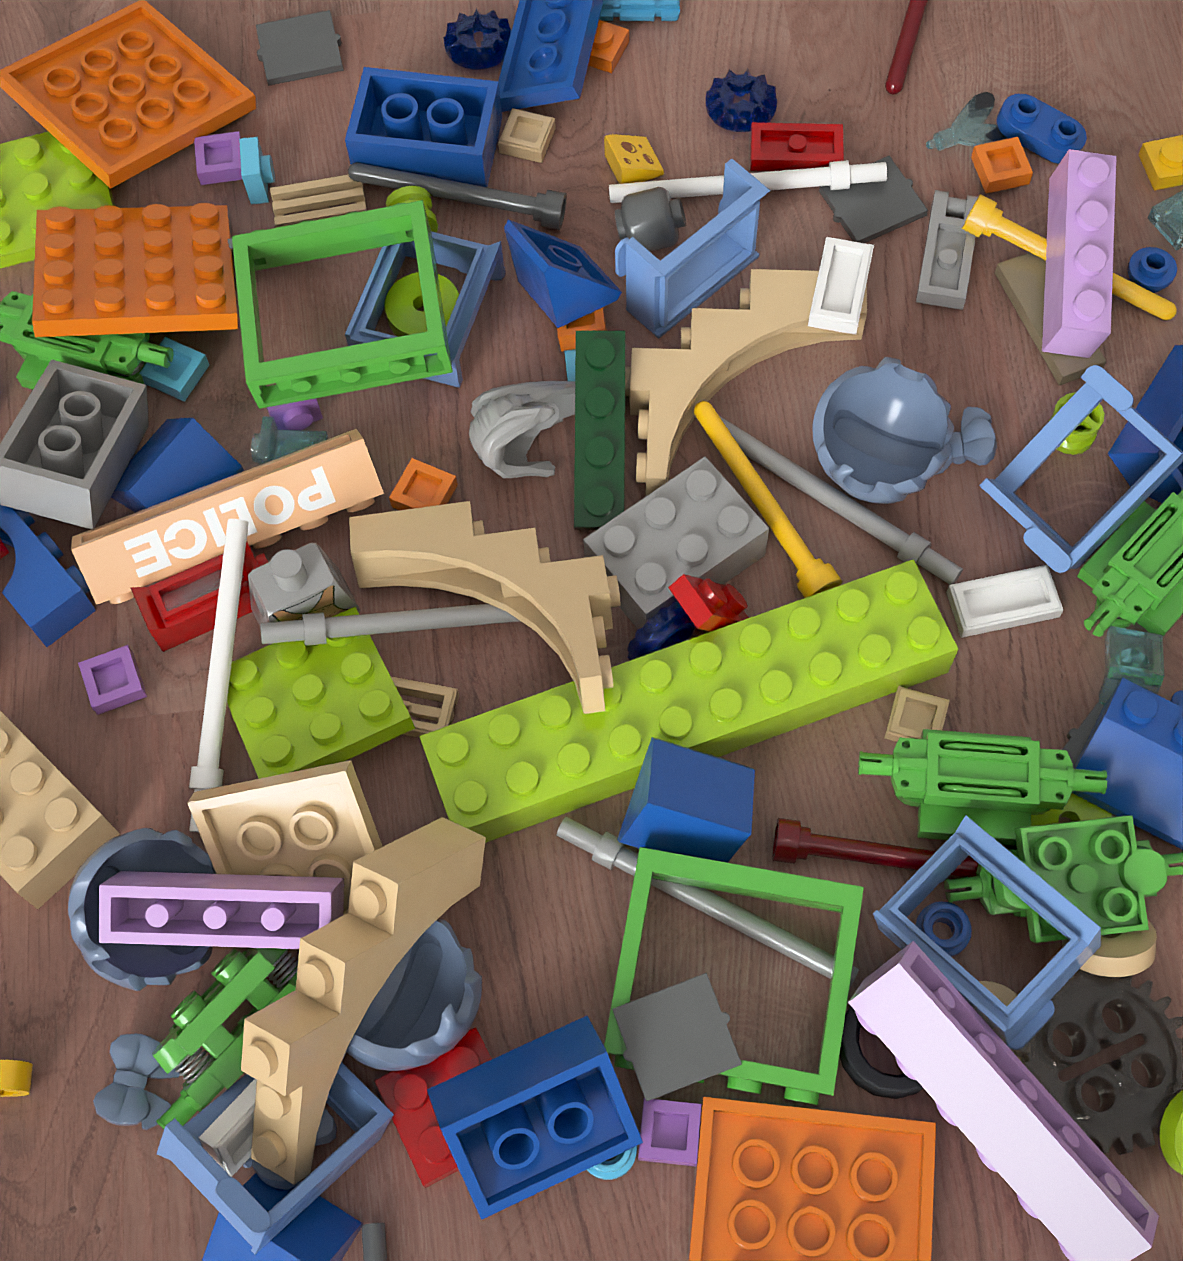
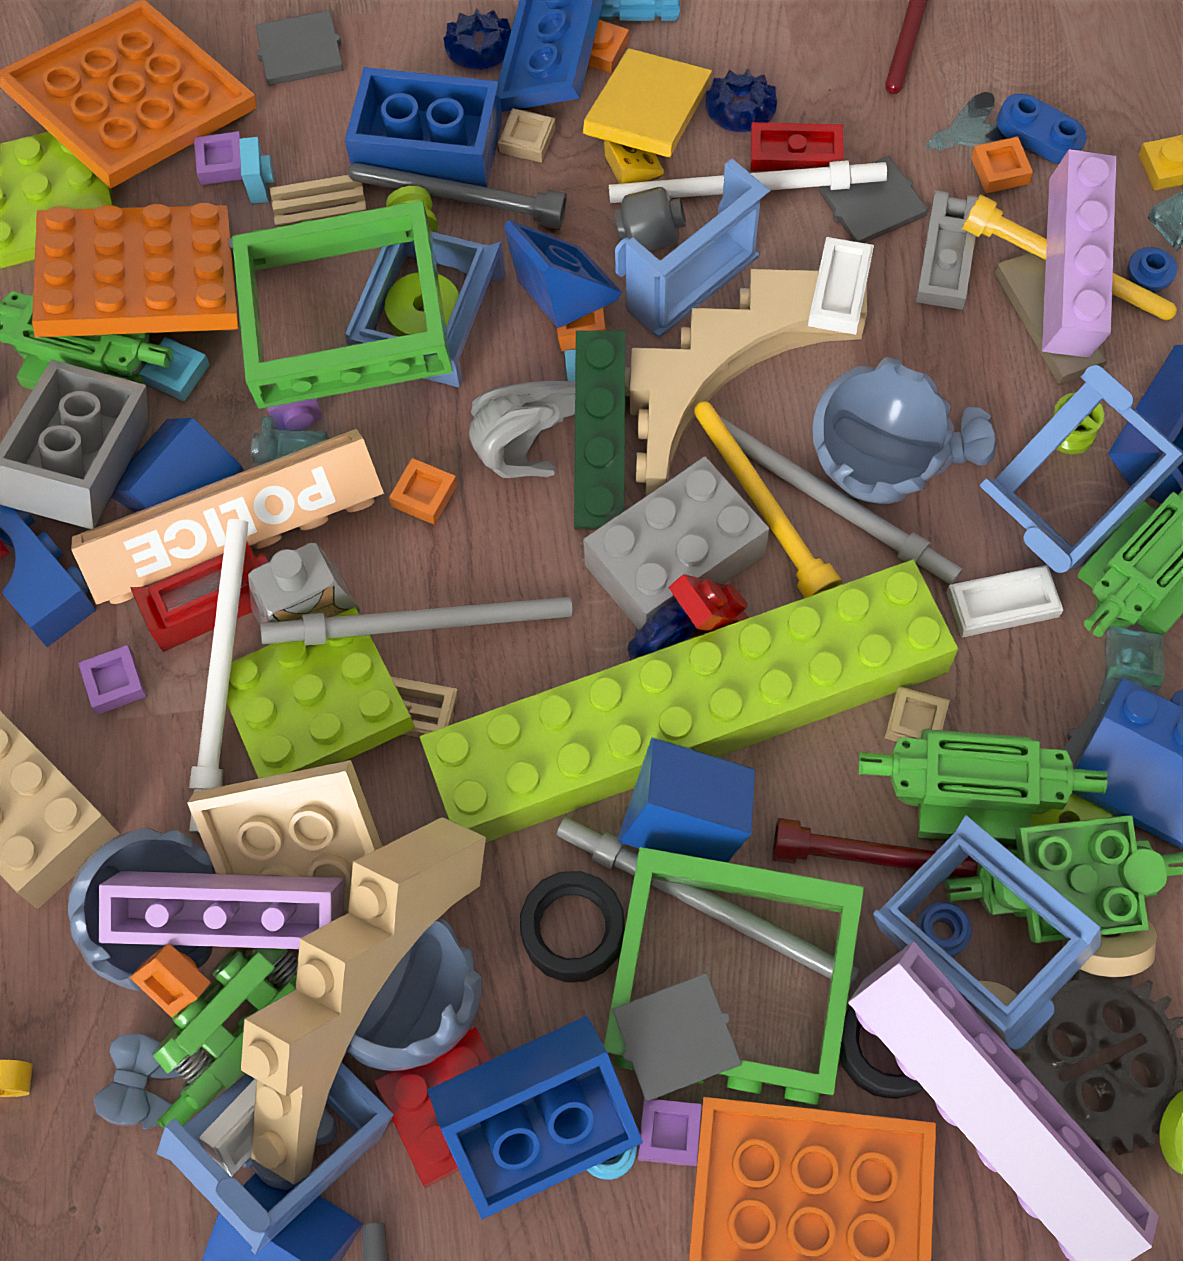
(170, 979): none -> orange plate
(450, 552): tan arch -> none
(569, 884): none -> black tyre
(647, 102): none -> yellow tile

